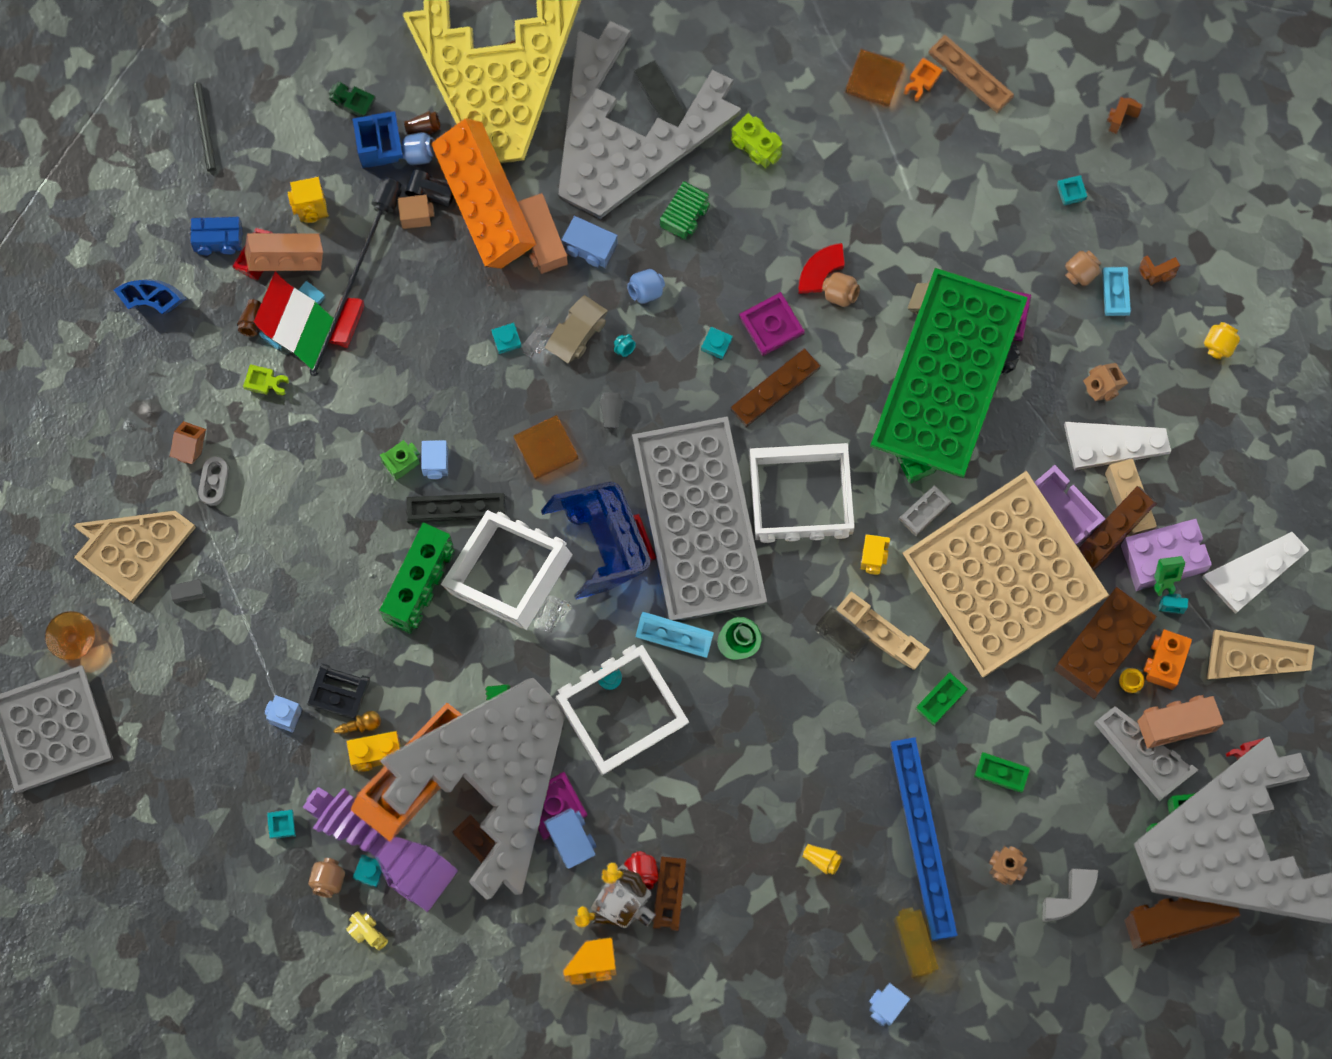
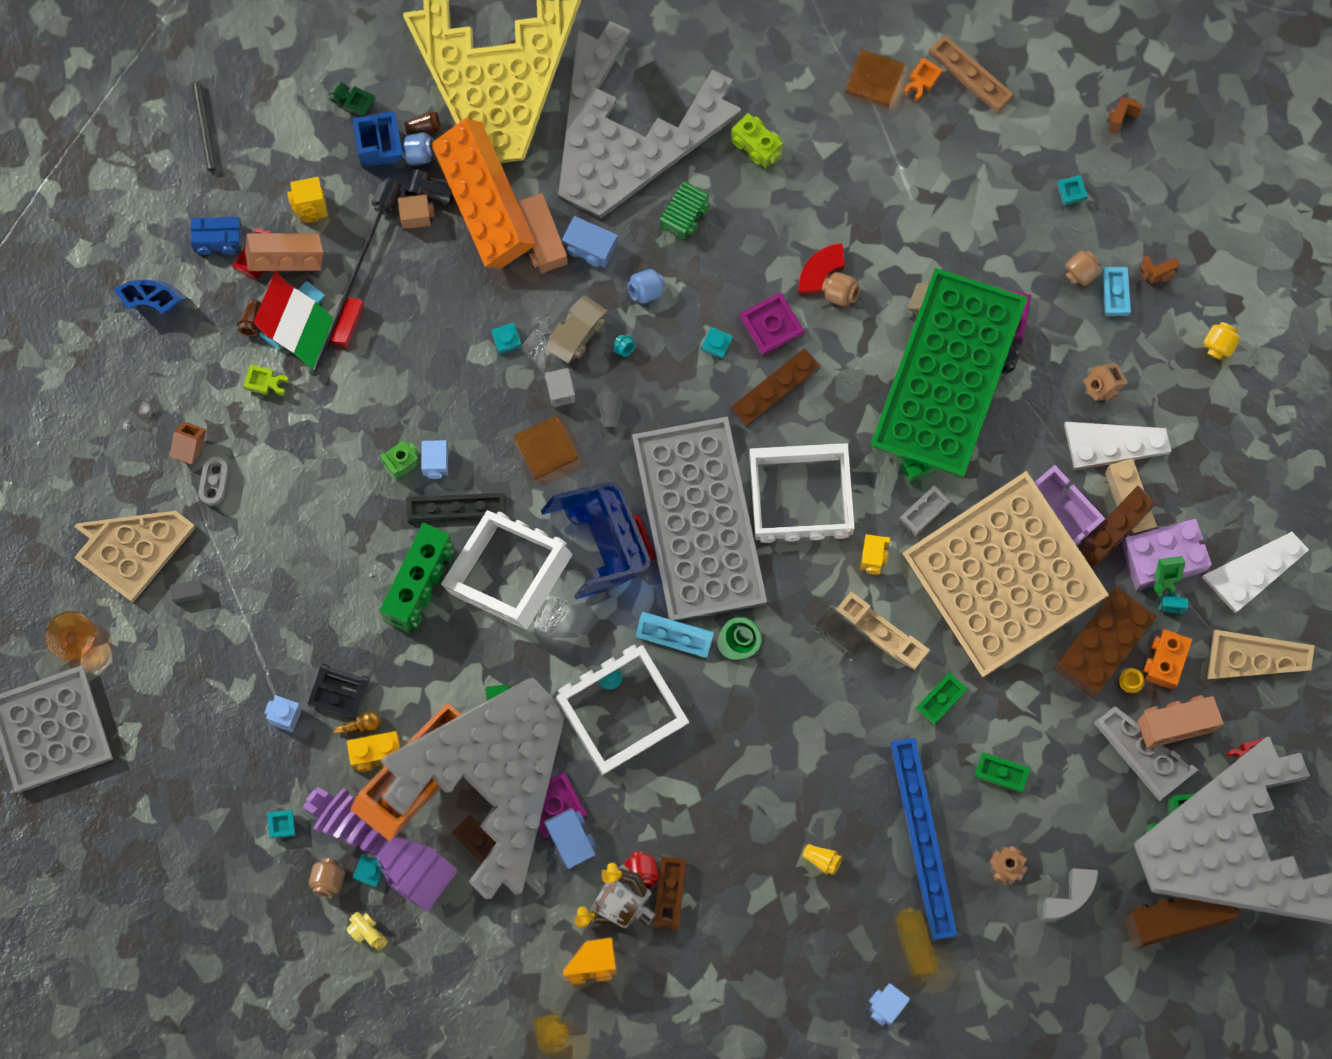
(550, 1033): none -> clear yellow brick
(560, 387): none -> light grey panel

